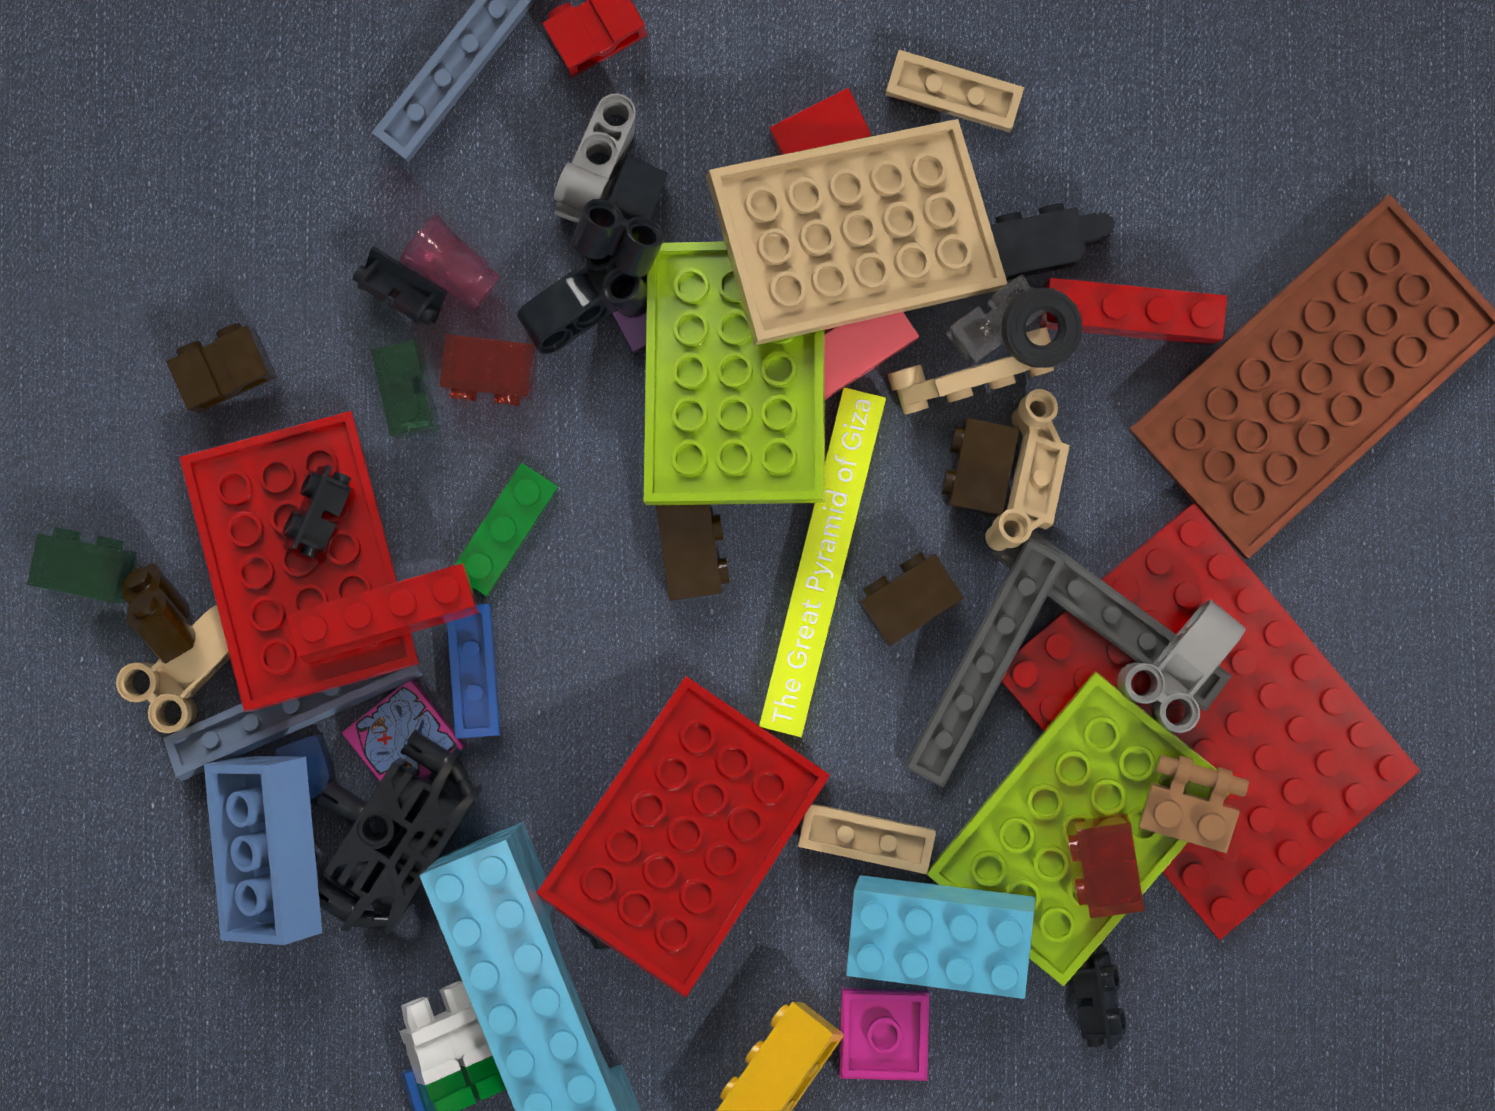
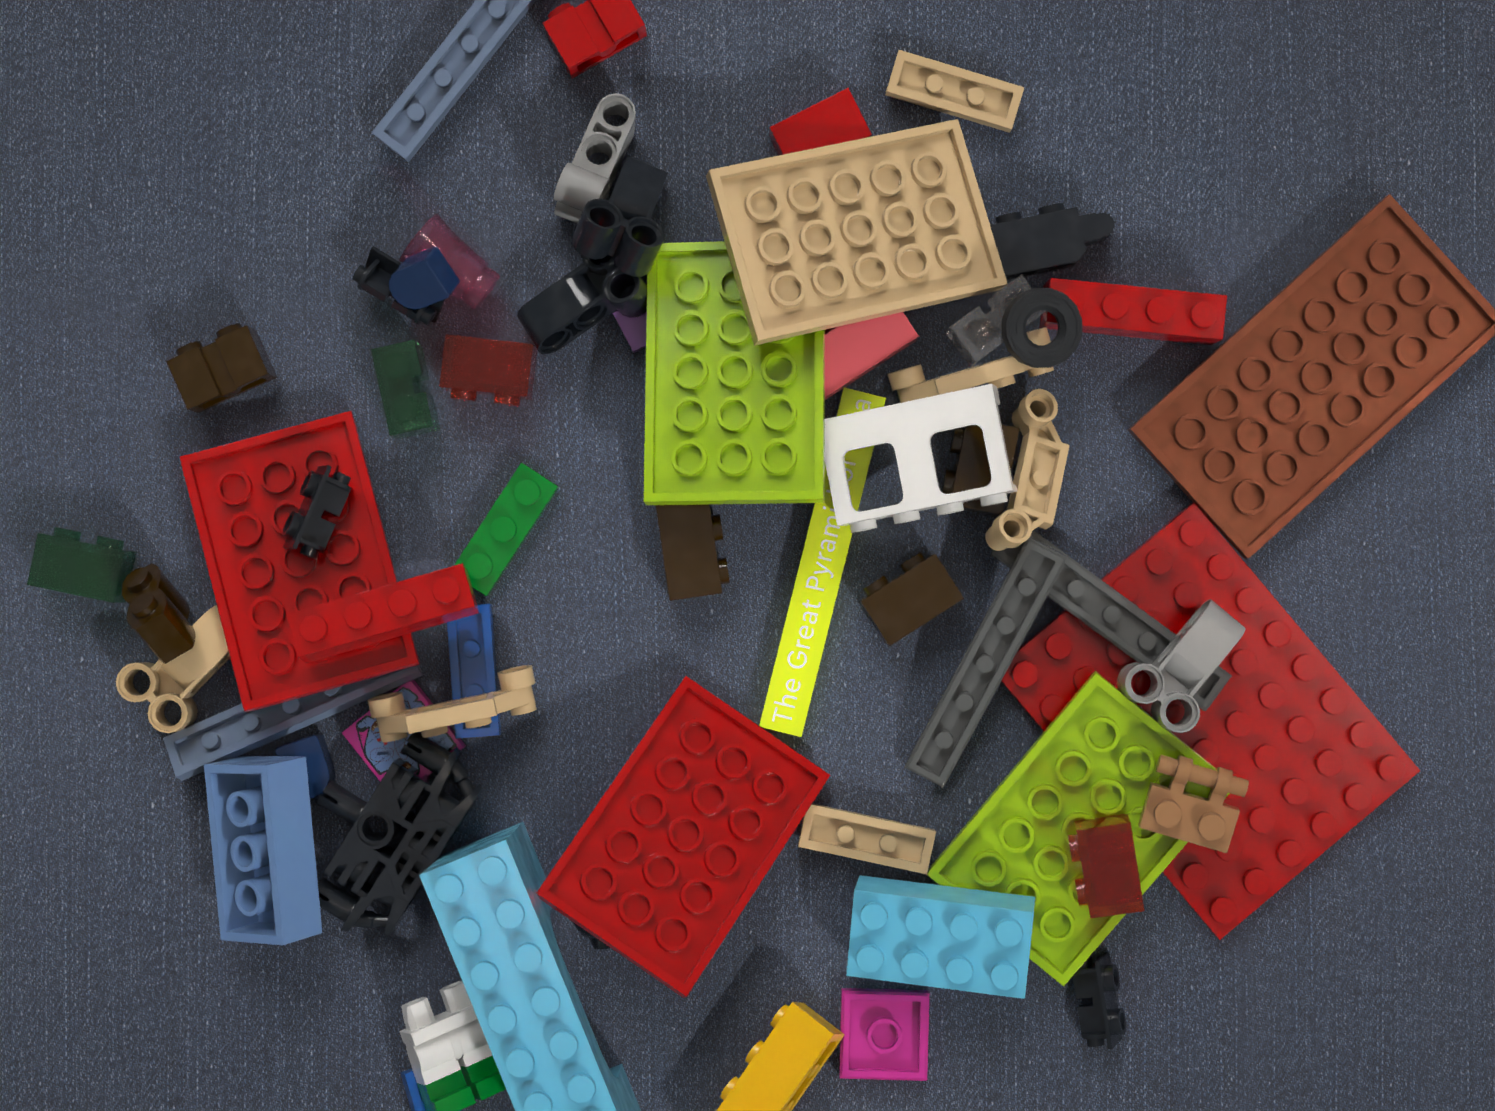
(423, 279): none -> dark blue piece
(474, 711): none -> tan plate
(909, 430): none -> white window

